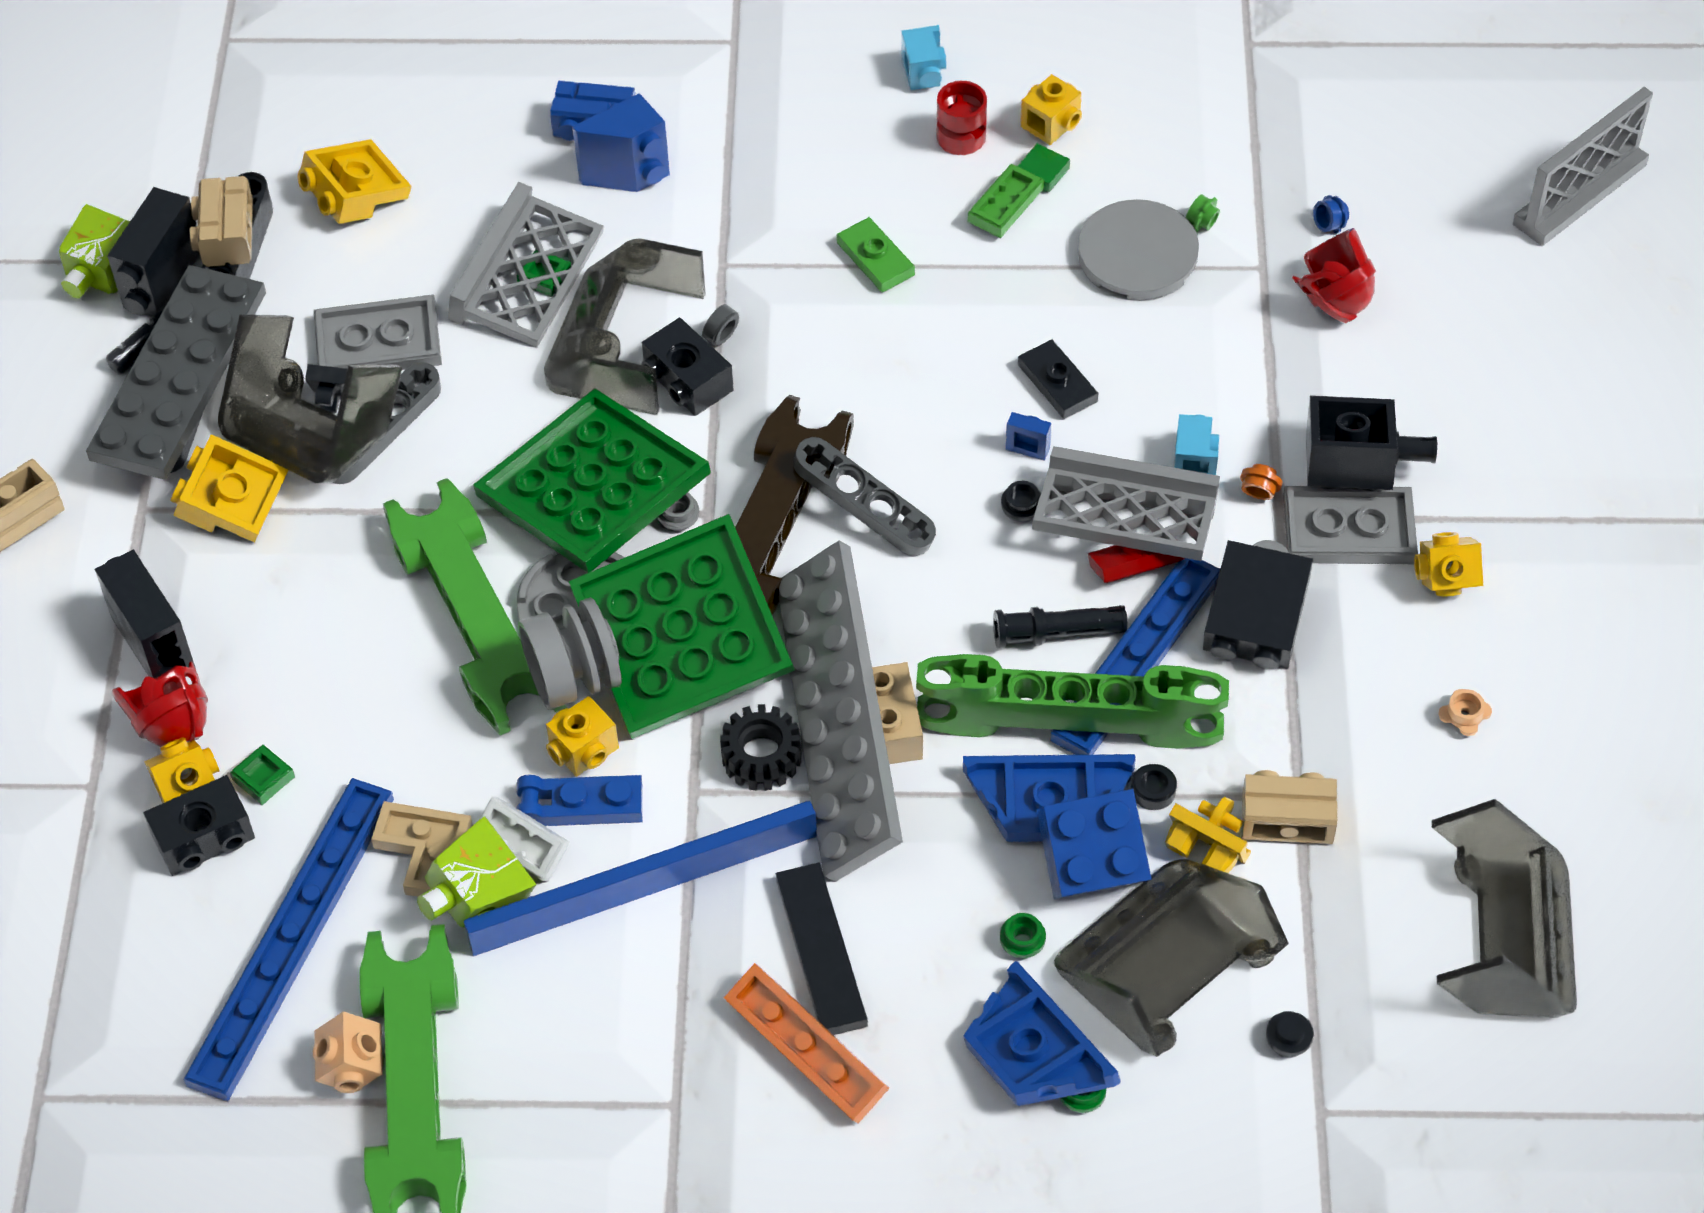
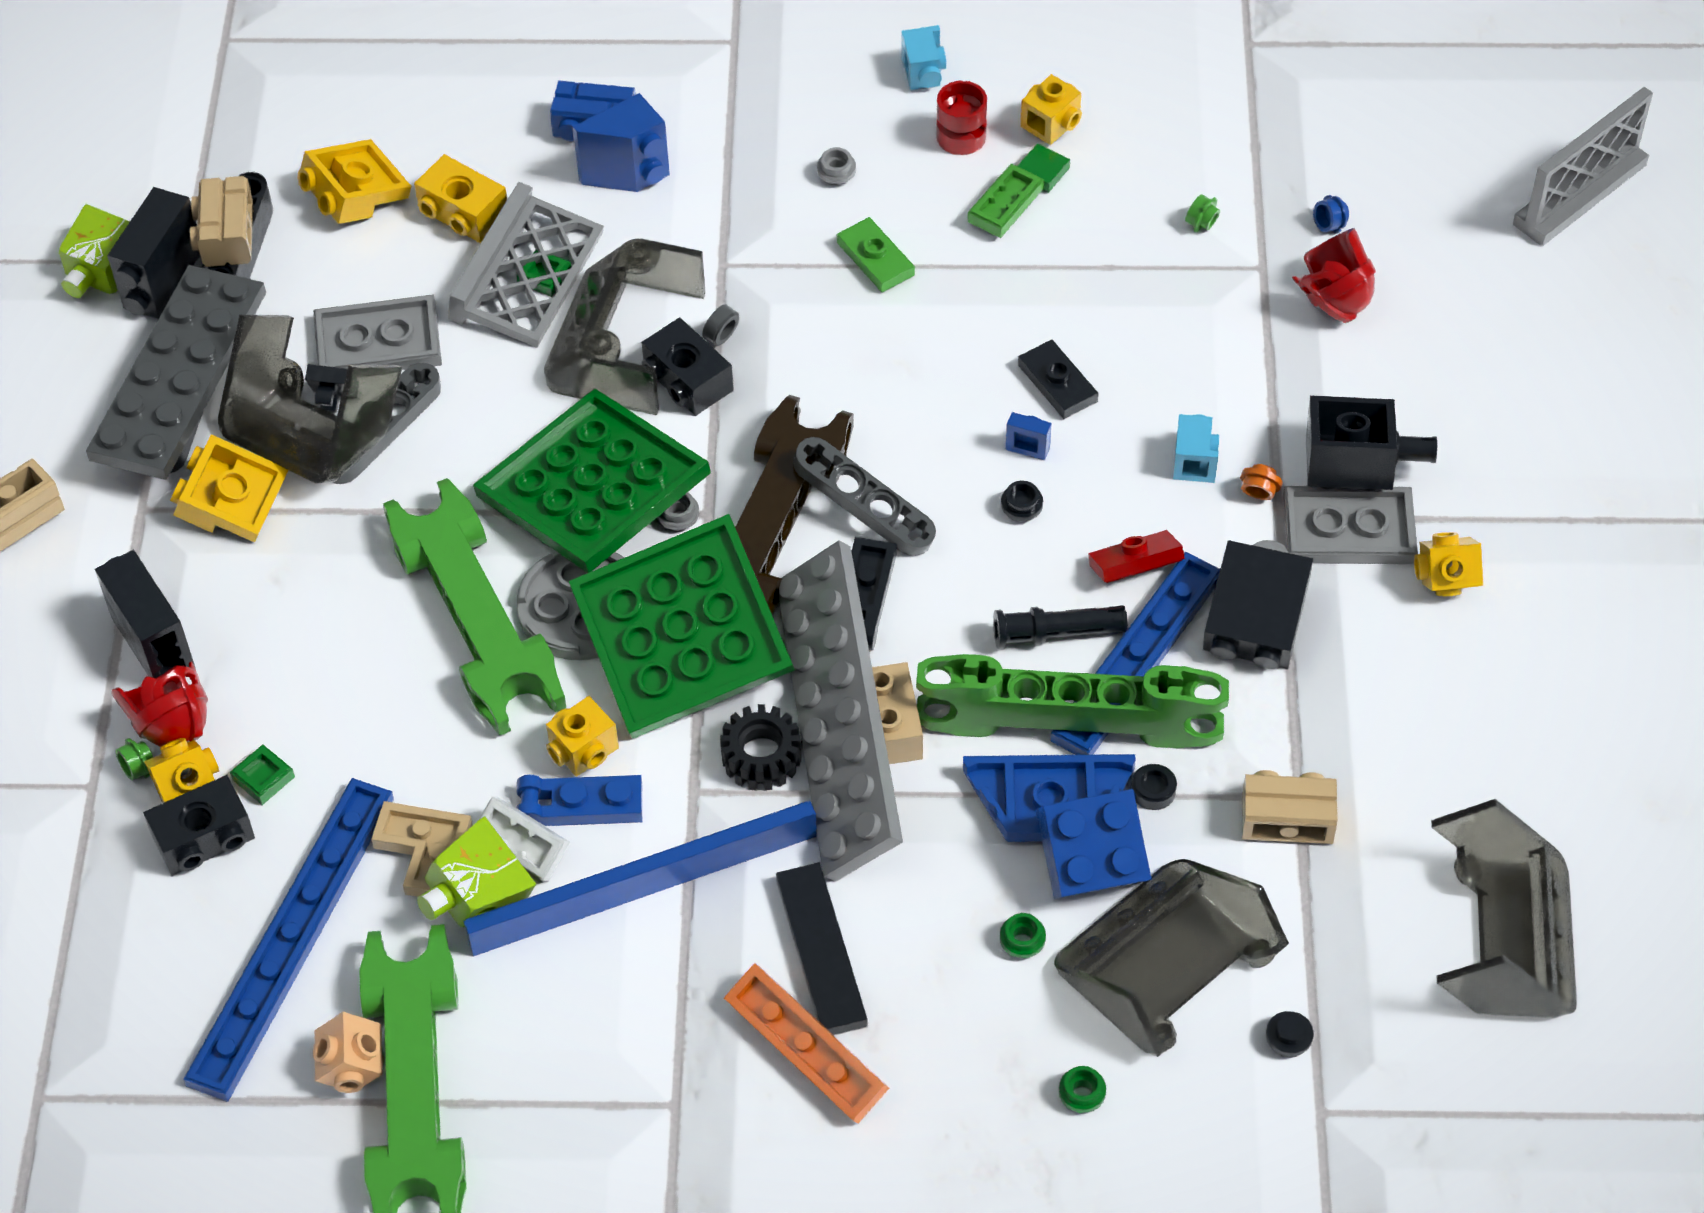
(120, 358): black axle -> none
(132, 758): none -> bright green plate
(460, 197): none -> yellow brick
(570, 653): light grey wheel -> none
(836, 166): none -> light grey plate
(873, 571): none -> black plate
(1034, 1045): blue wing -> none
(1128, 486): light grey fence -> none
(1138, 249): light grey tile -> none
(1189, 827): yellow hips -> none
(1467, 701): light nougat plate -> none

